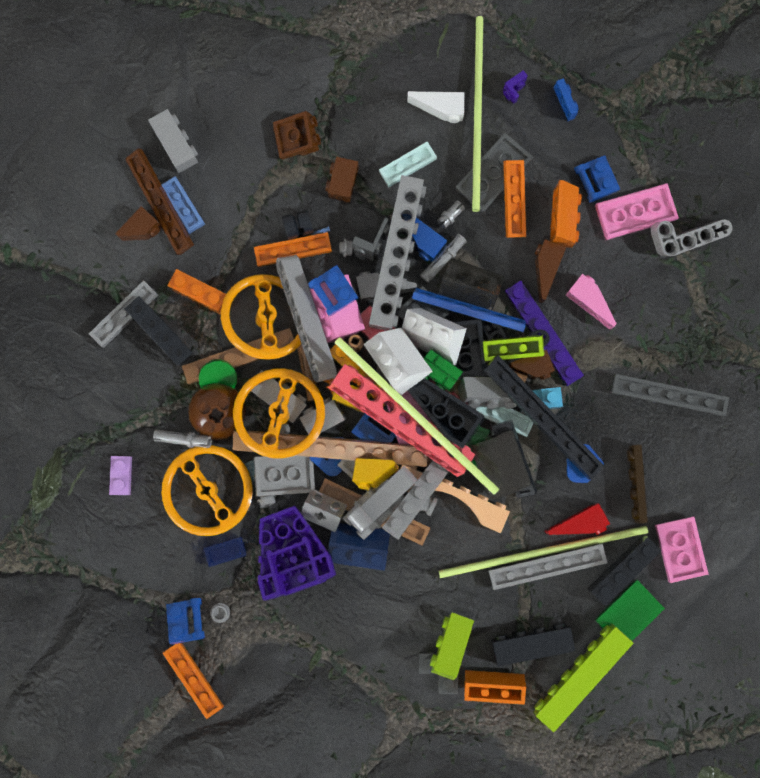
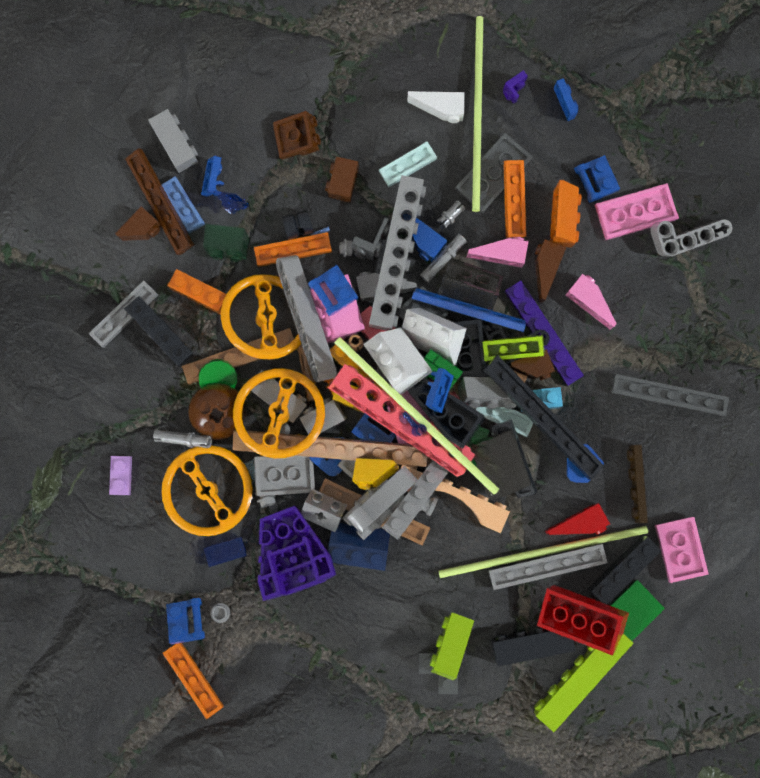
(213, 169): none -> blue plate
(226, 242): none -> clear green brick
(232, 202): none -> clear blue plate
(414, 425): none -> clear blue hand
(439, 390): none -> blue plate
(494, 687): orange brick -> none
(506, 252): none -> bright pink slope
(582, 619): none -> red slope

